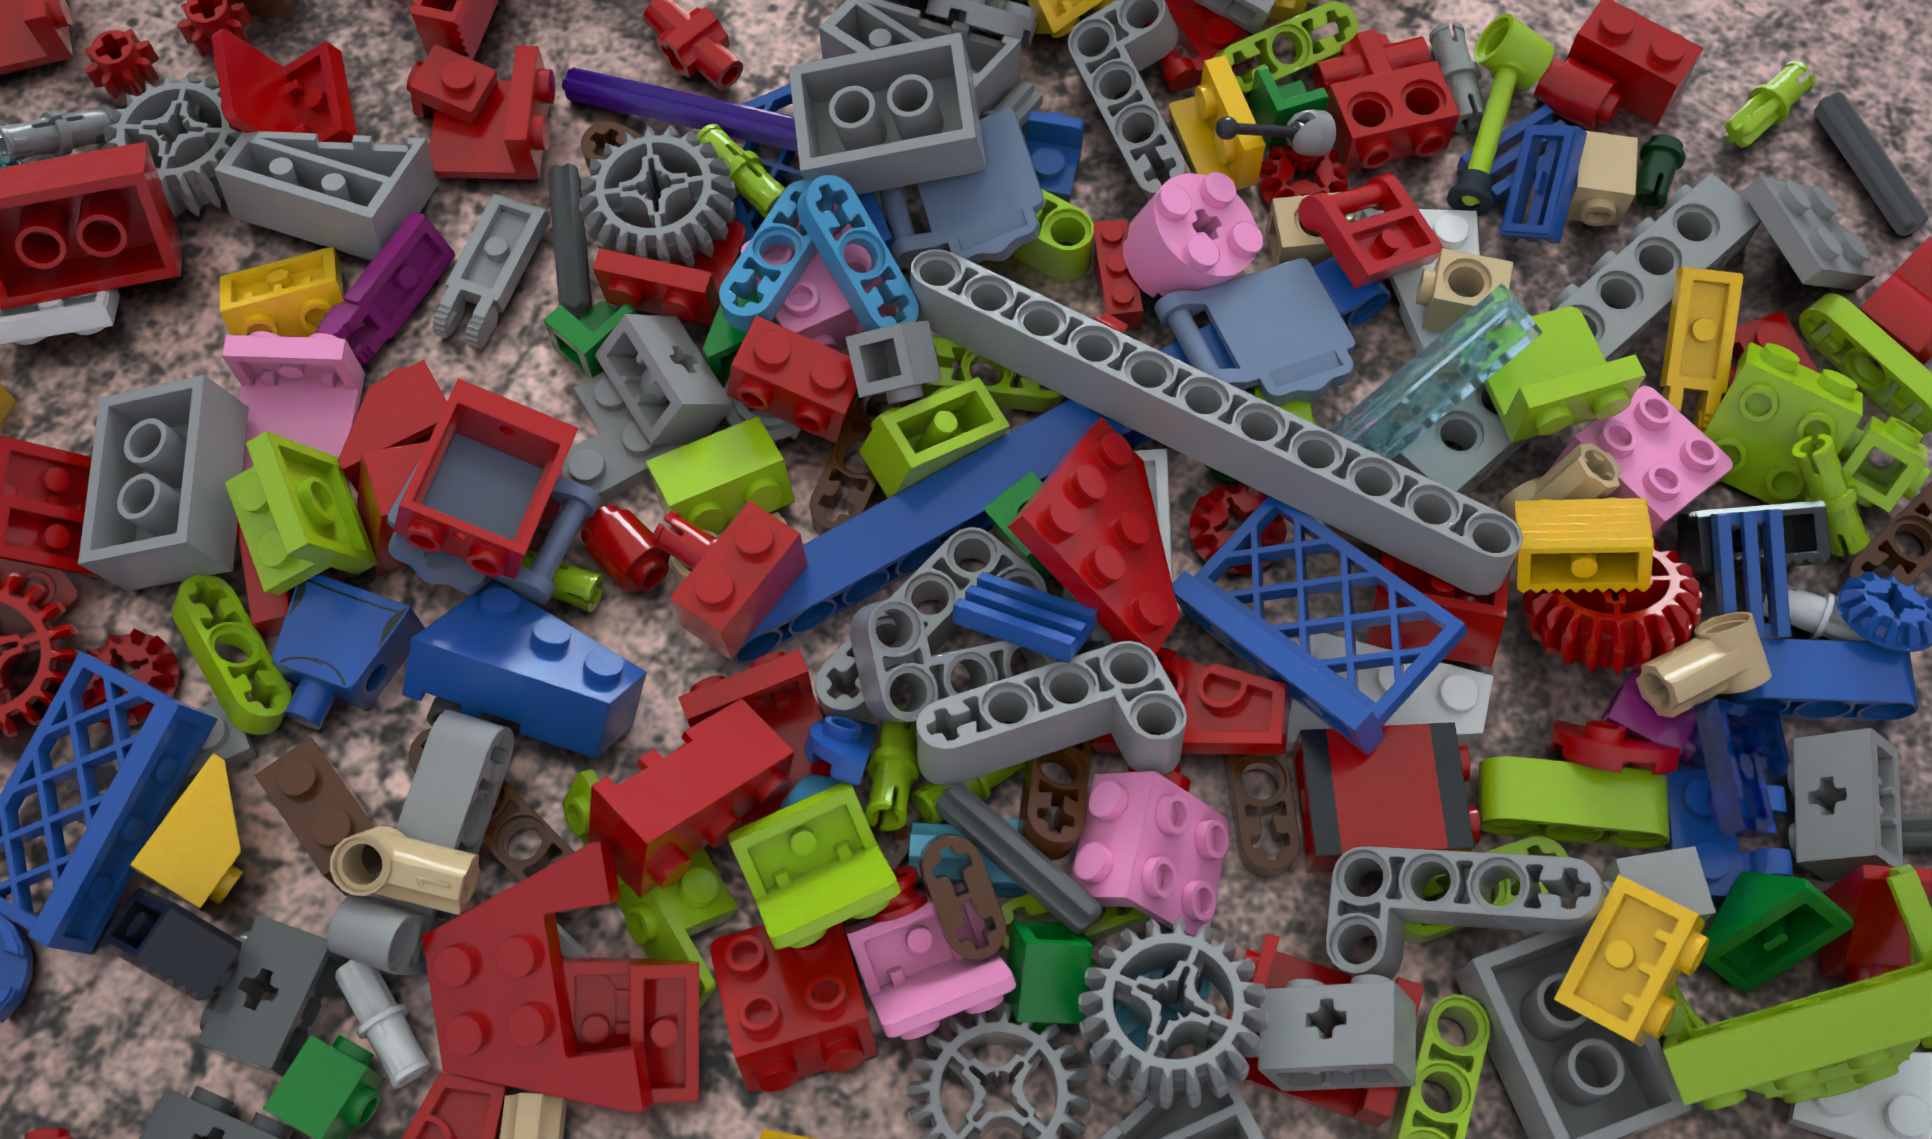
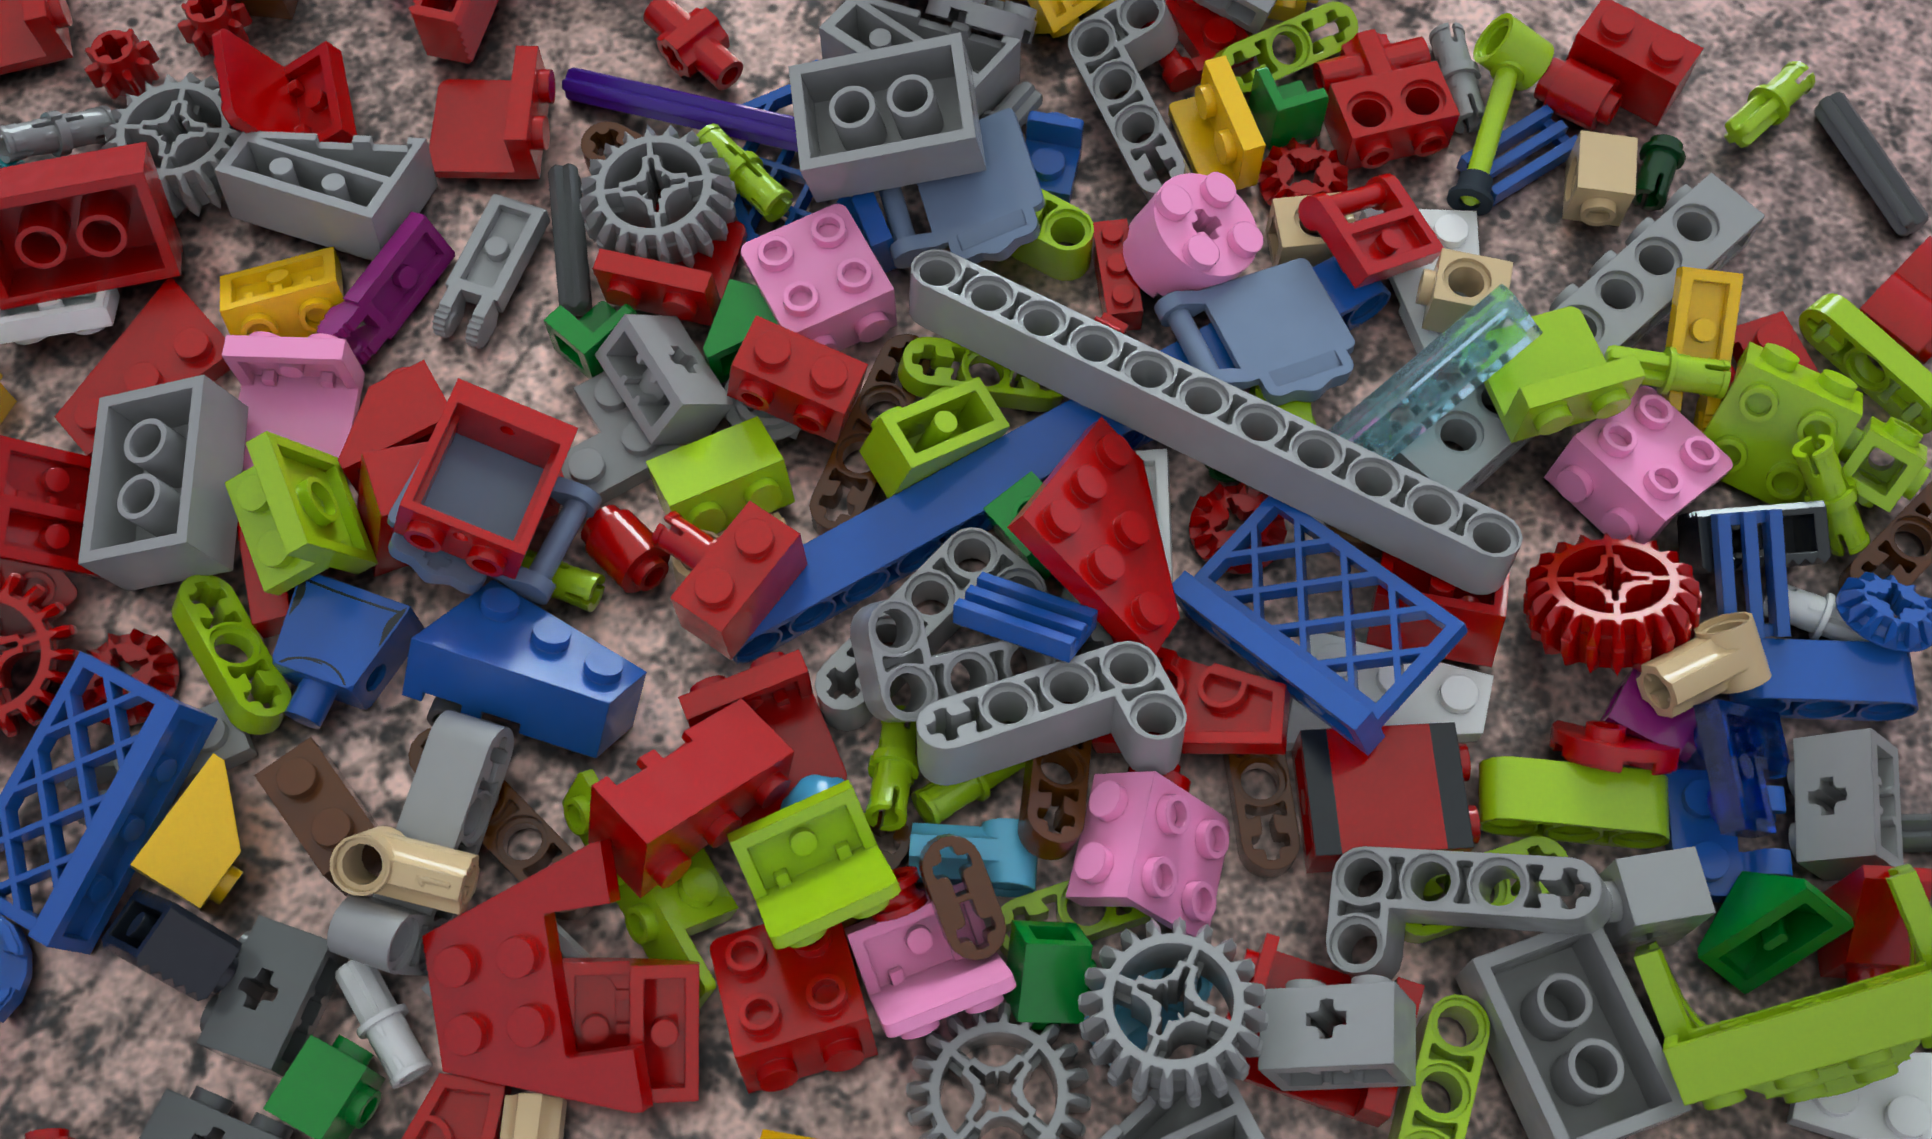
(160, 346): none -> red wing
(450, 85): red bracket -> none
(776, 280): dark azure beam -> none
(842, 744): blue plate -> none
(863, 233): dark azure beam -> none
(894, 361): light grey brick -> none
(1018, 858): dark grey axle -> none
(1306, 132): hinge -> none
(1552, 183): blue tile -> none
(1579, 475): tan piece -> none
(1584, 544): yellow brick -> none
(1633, 962): yellow bracket -> none
(1678, 371): none -> lime axle
(1810, 234): light grey plate -> none

